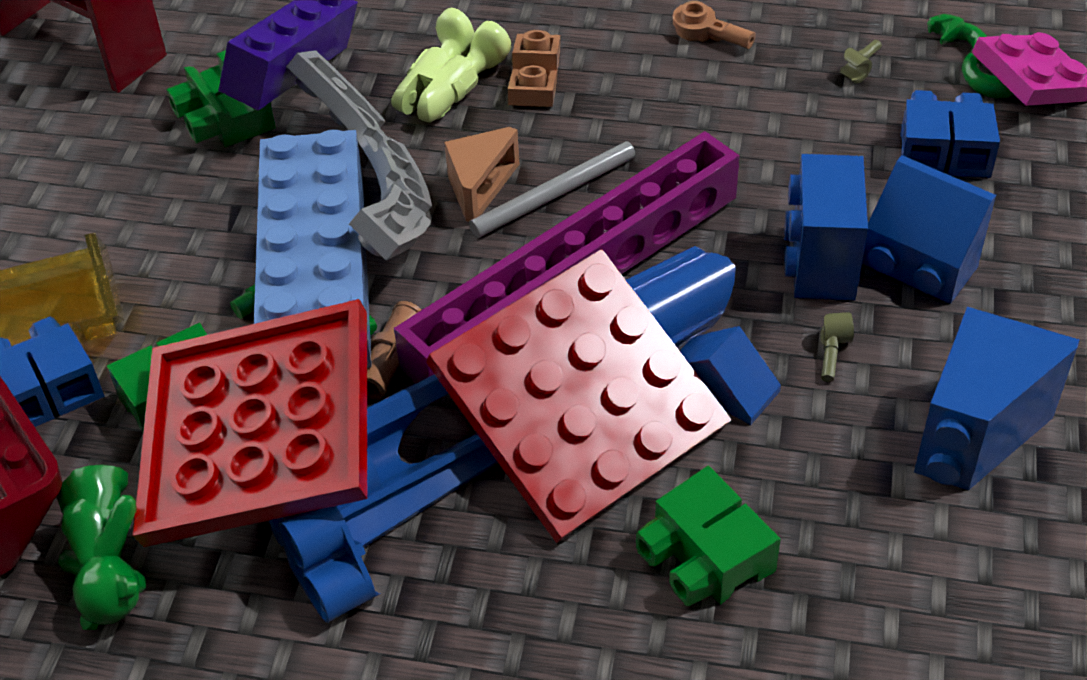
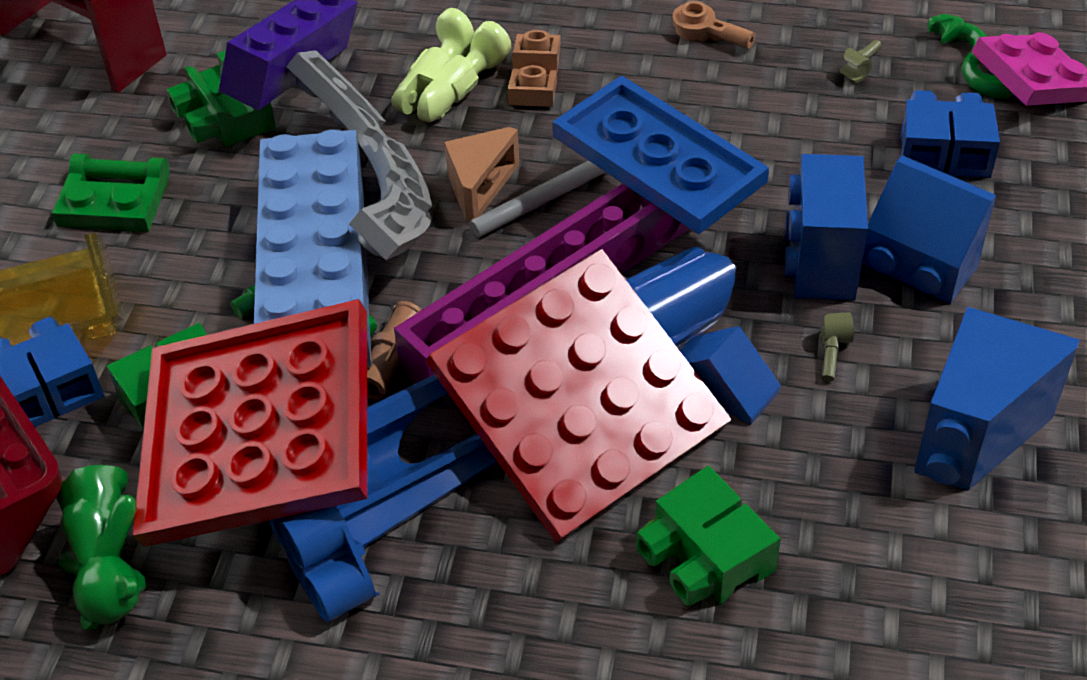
(108, 203): none -> green plate
(660, 153): none -> blue plate

